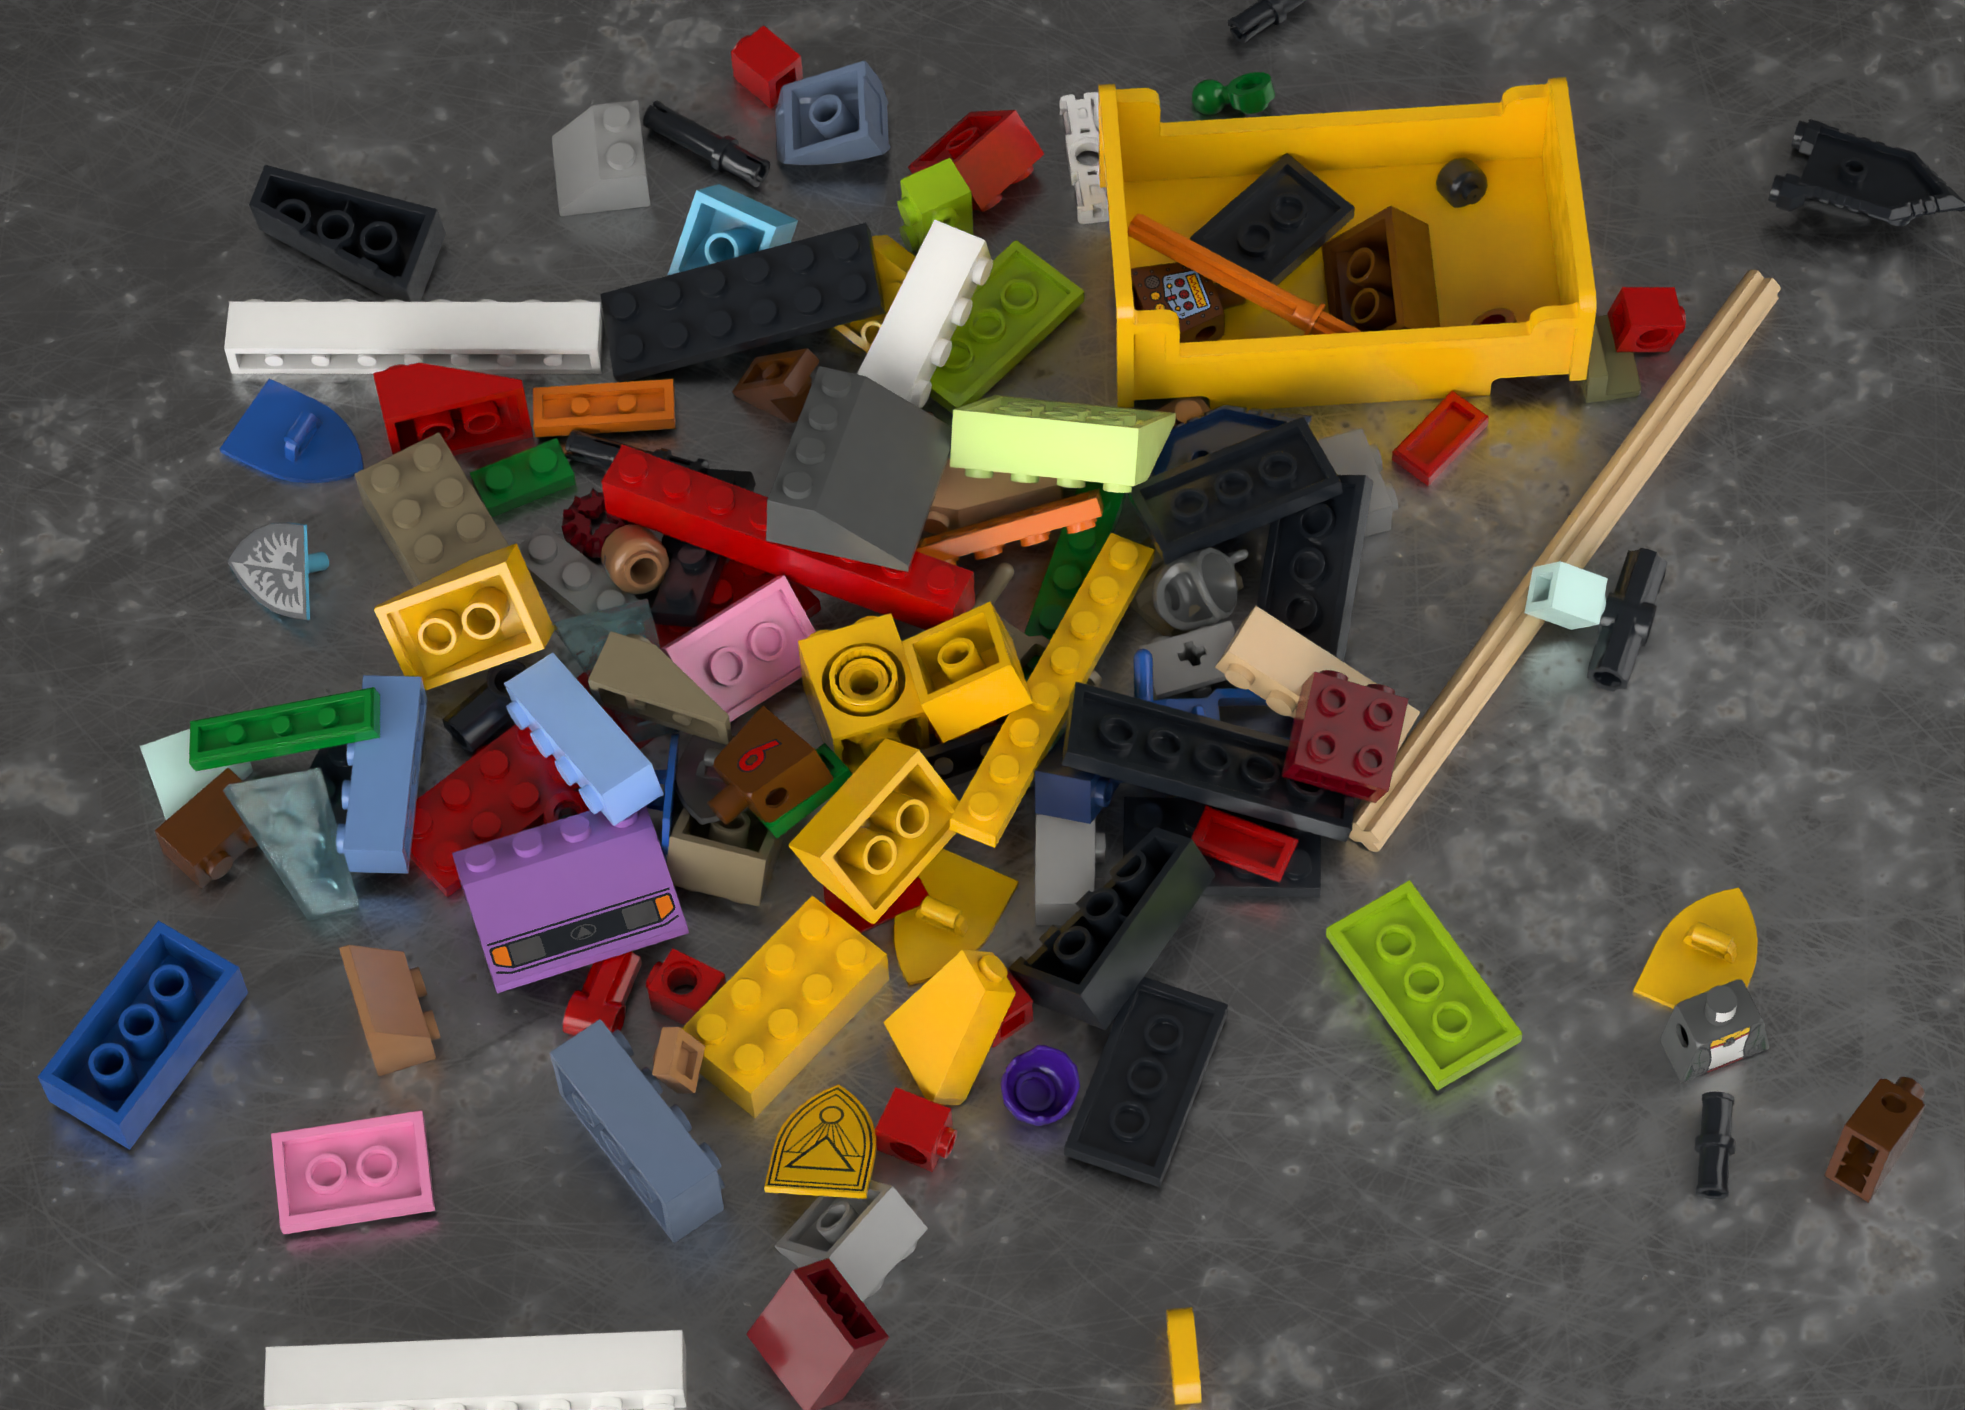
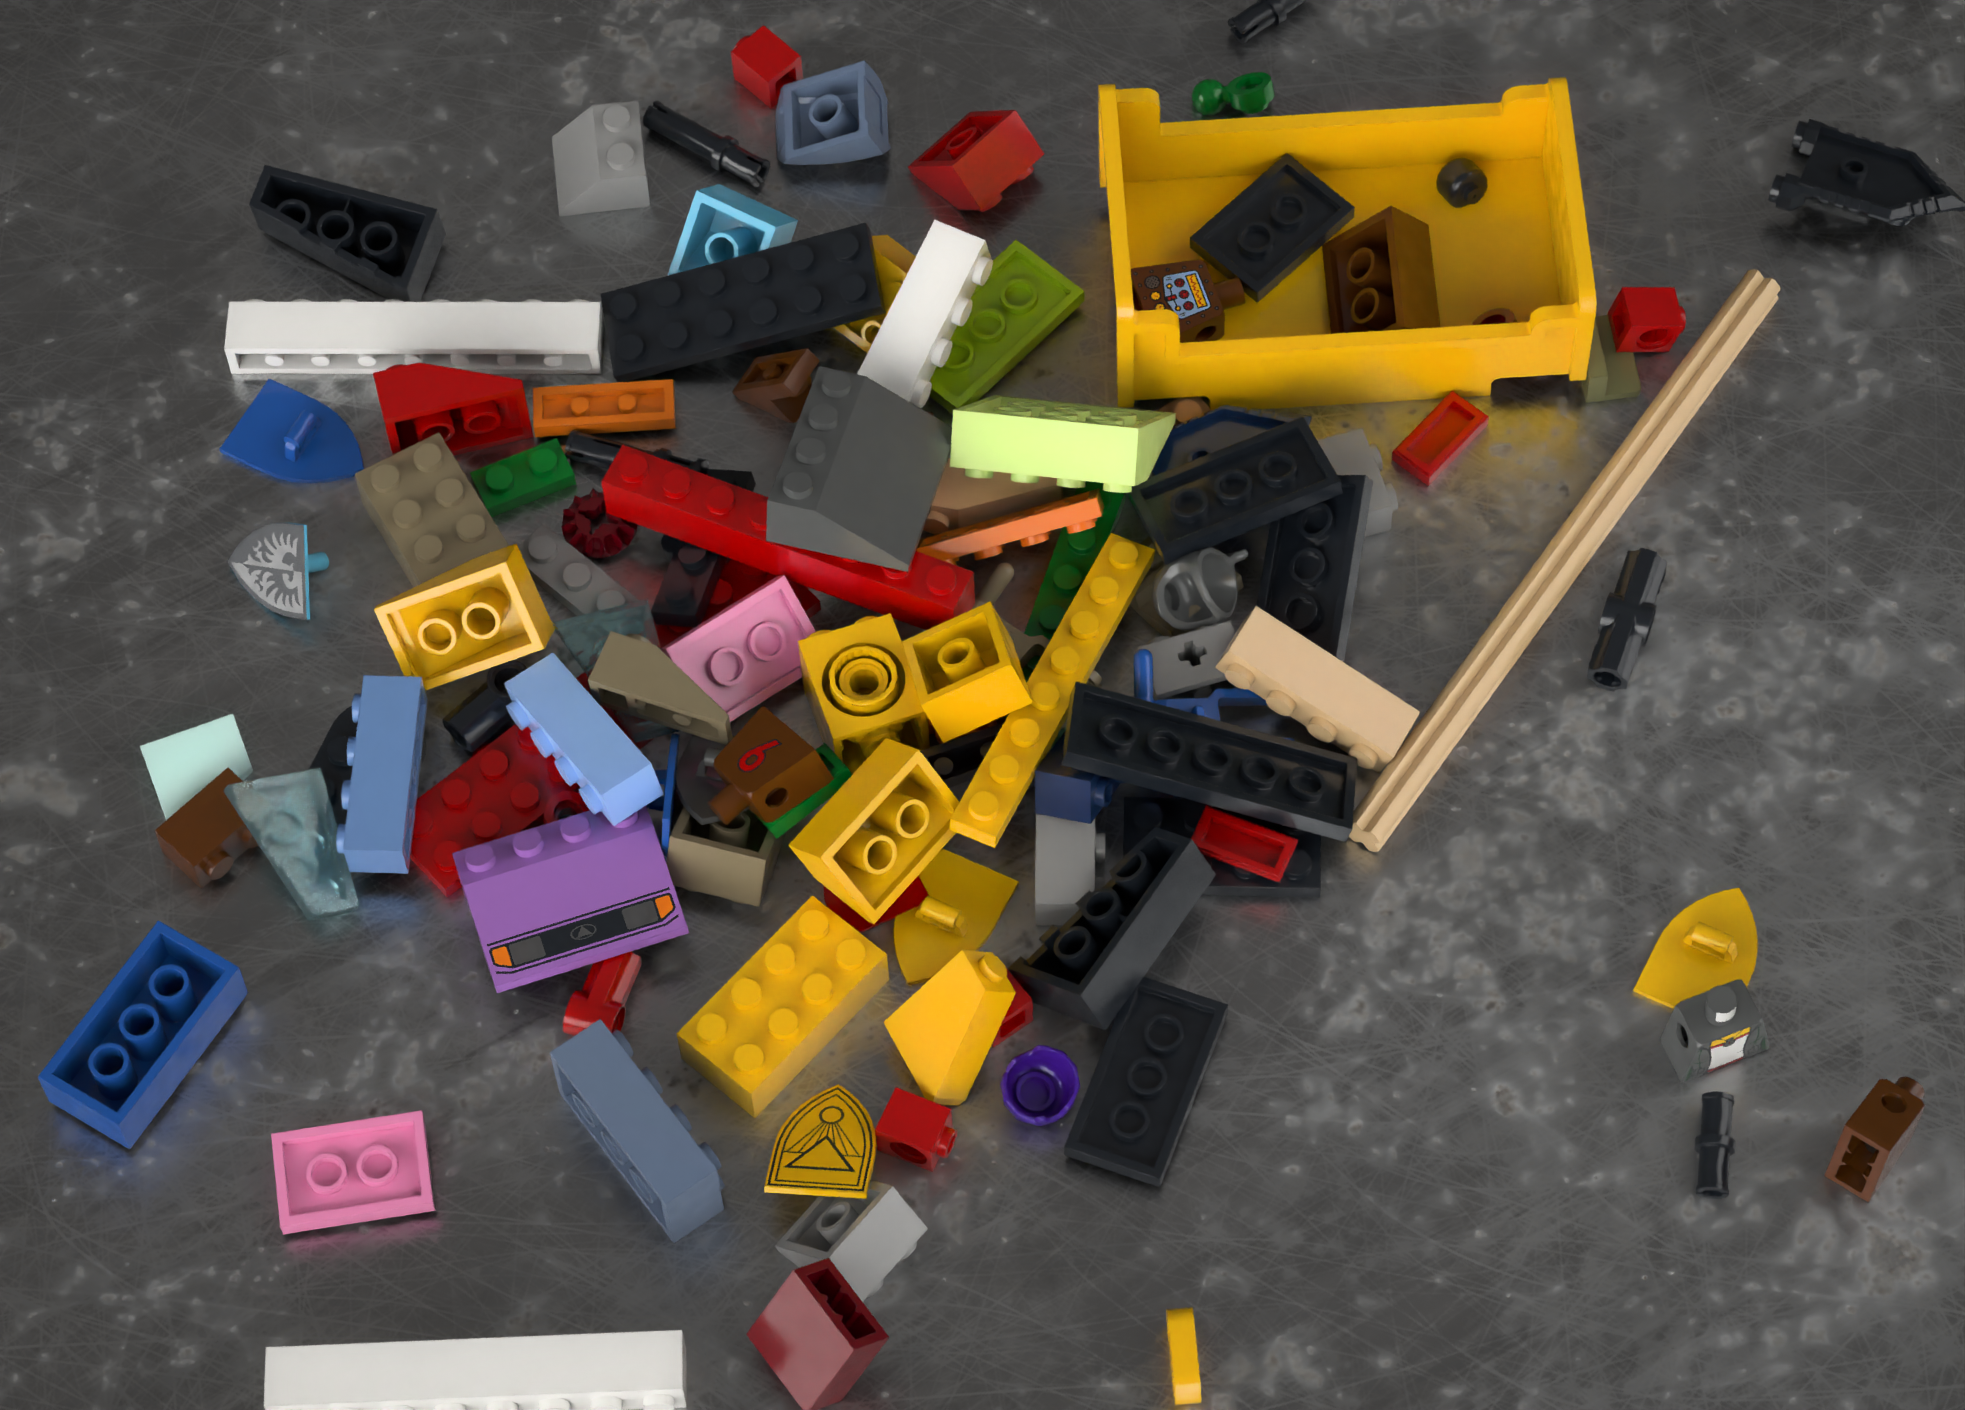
(284, 729): green tile -> none
(390, 1007): medium nougat slope -> none
(635, 559): medium nougat head -> none
(678, 1060): medium nougat plate -> none
(681, 970): red brick -> none
(934, 195): lime brick -> none
(1083, 135): white piece -> none
(1237, 279): orange axle -> none
(1345, 736): dark red brick -> none
(1423, 985): lime plate -> none
(1566, 595): light aqua brick -> none

